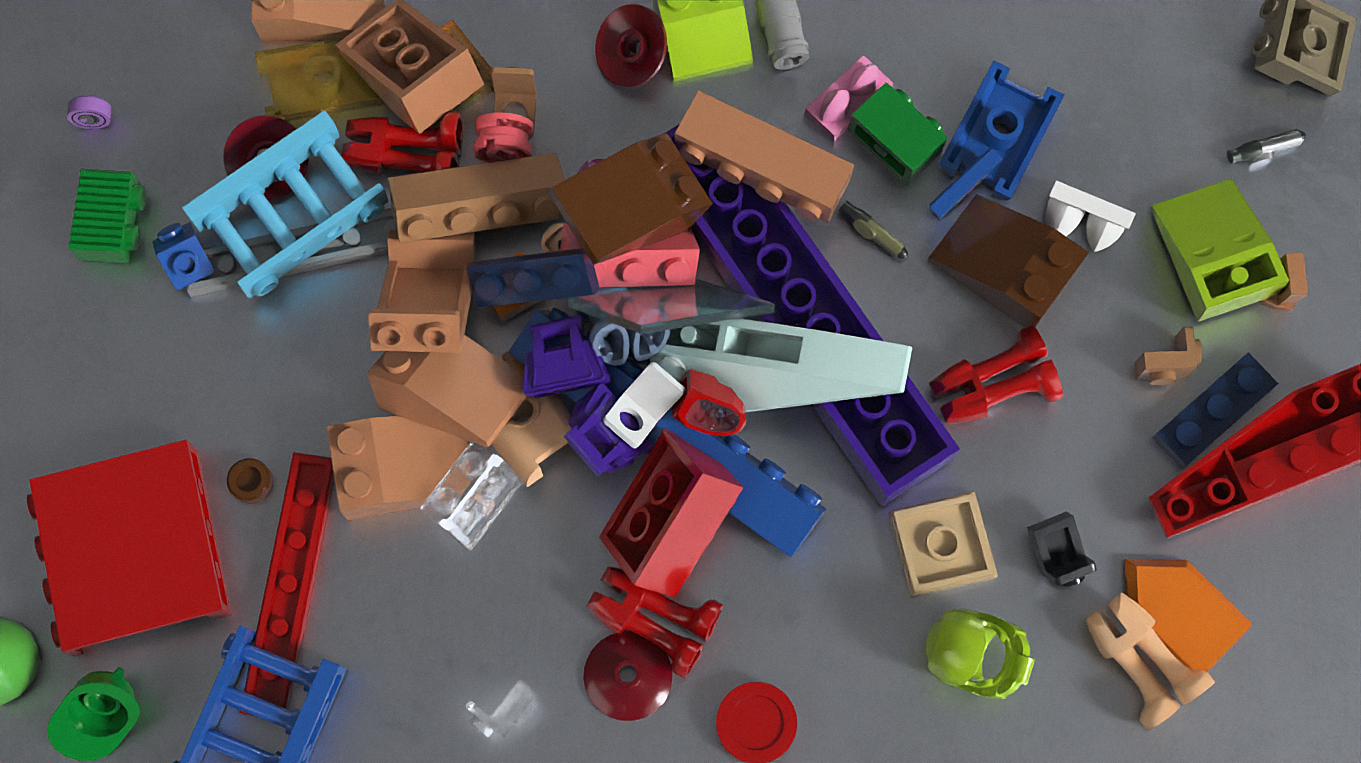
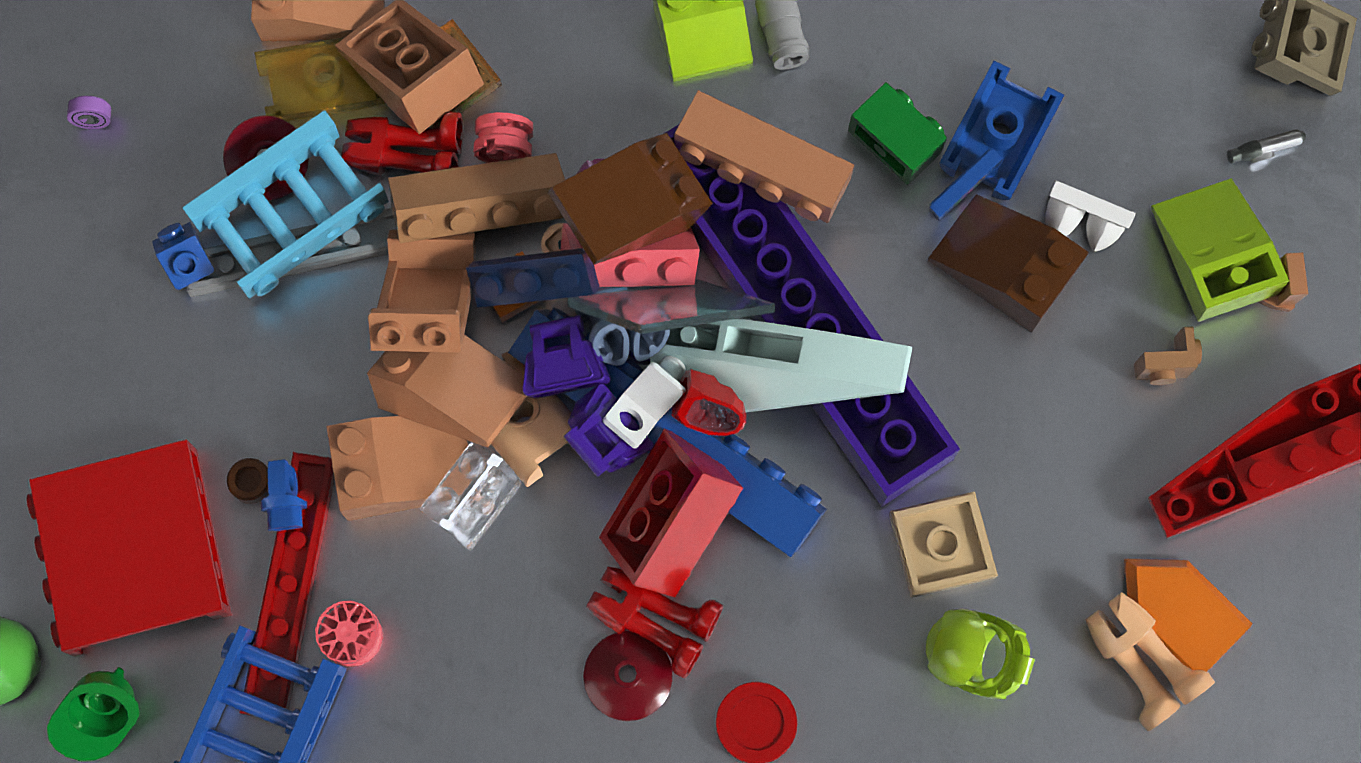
(106, 216): green brick -> none
(282, 504): none -> blue piece
(349, 634): none -> coral wheel
(513, 710): clear bracket -> none
(515, 86): medium nougat bracket -> none
(618, 42): dark red dish -> none
(835, 105): bright pink tile -> none
(872, 230): olive piece -> none
(978, 398): red piece -> none
(1060, 550): black bracket -> none
(1215, 410): dark blue plate -> none

